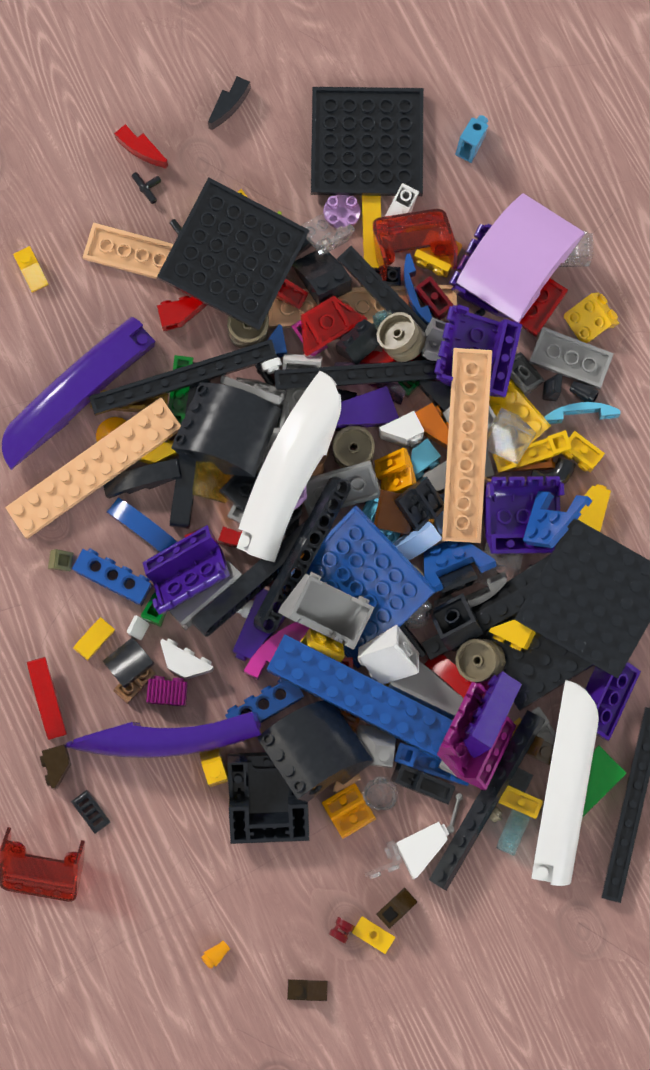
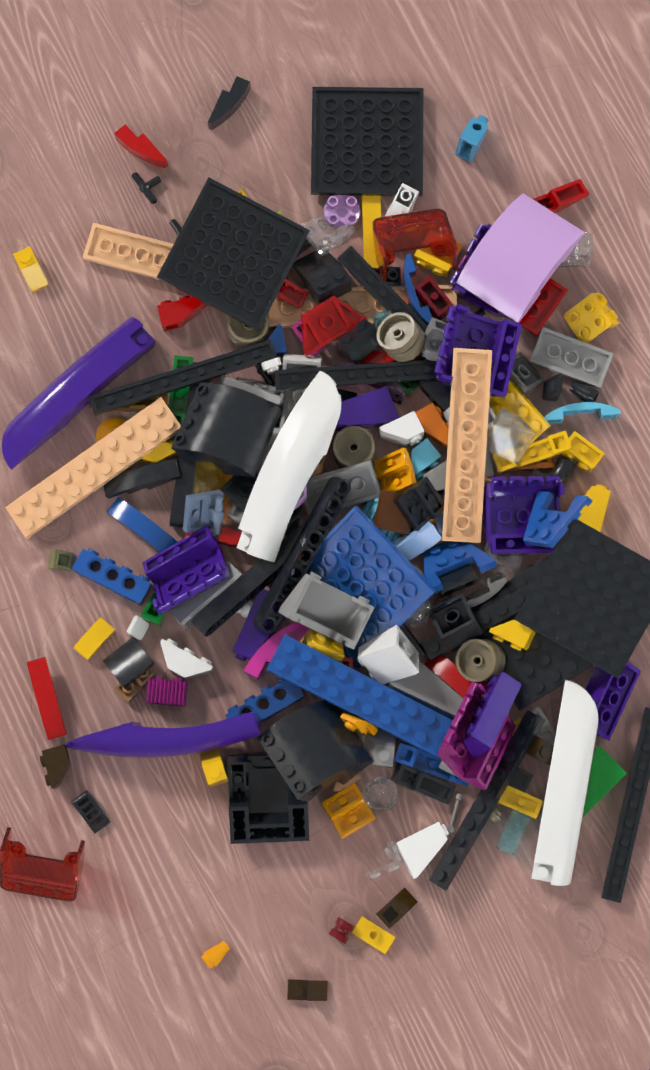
(204, 510): none -> sand blue plate
(354, 723): none -> light orange slope
(563, 196): none -> red slope

